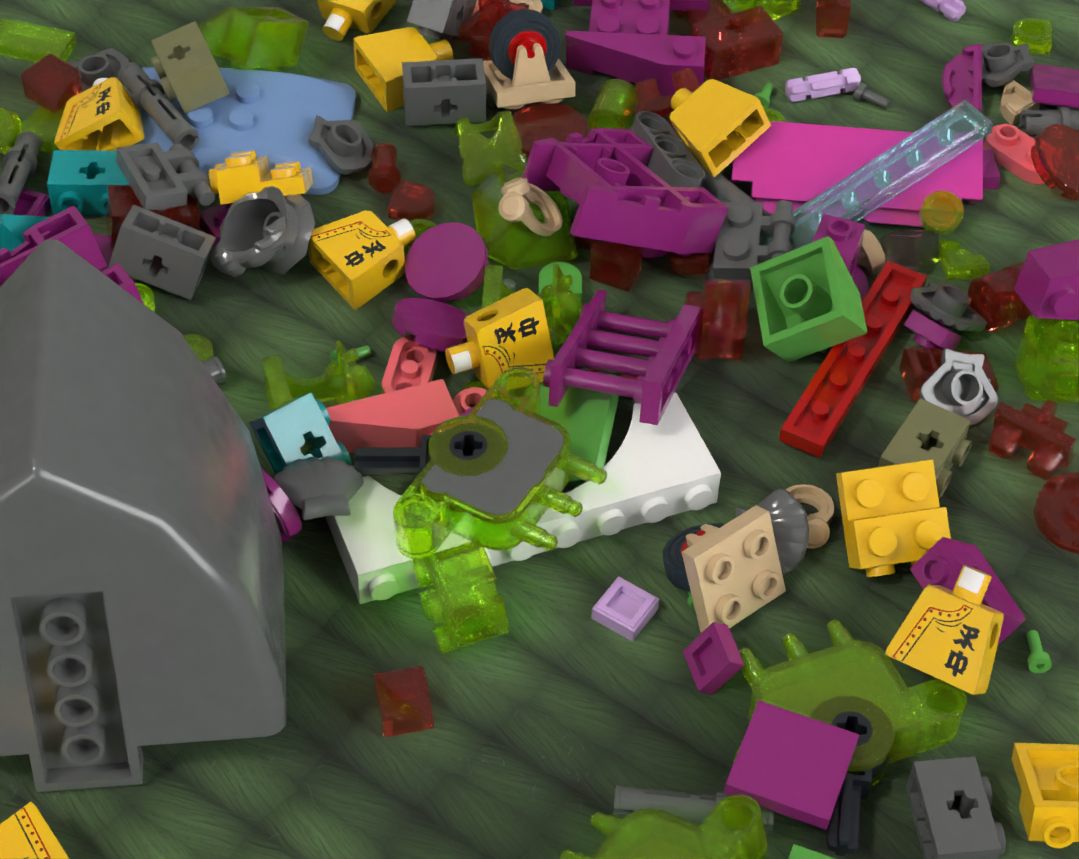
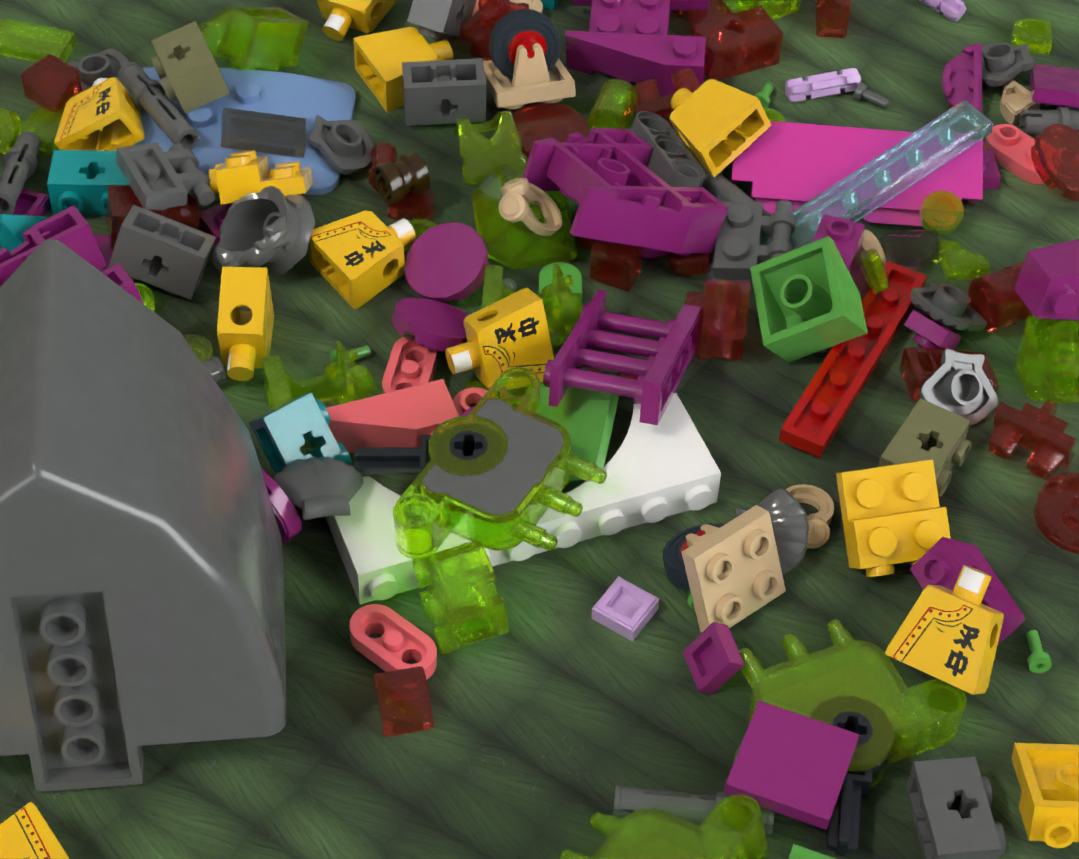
(244, 335): none -> yellow torso
(263, 132): none -> clear smoke tile
(398, 643): none -> coral plate
(402, 177): none -> dark brown wheel
(873, 270): none -> clear neon green tile

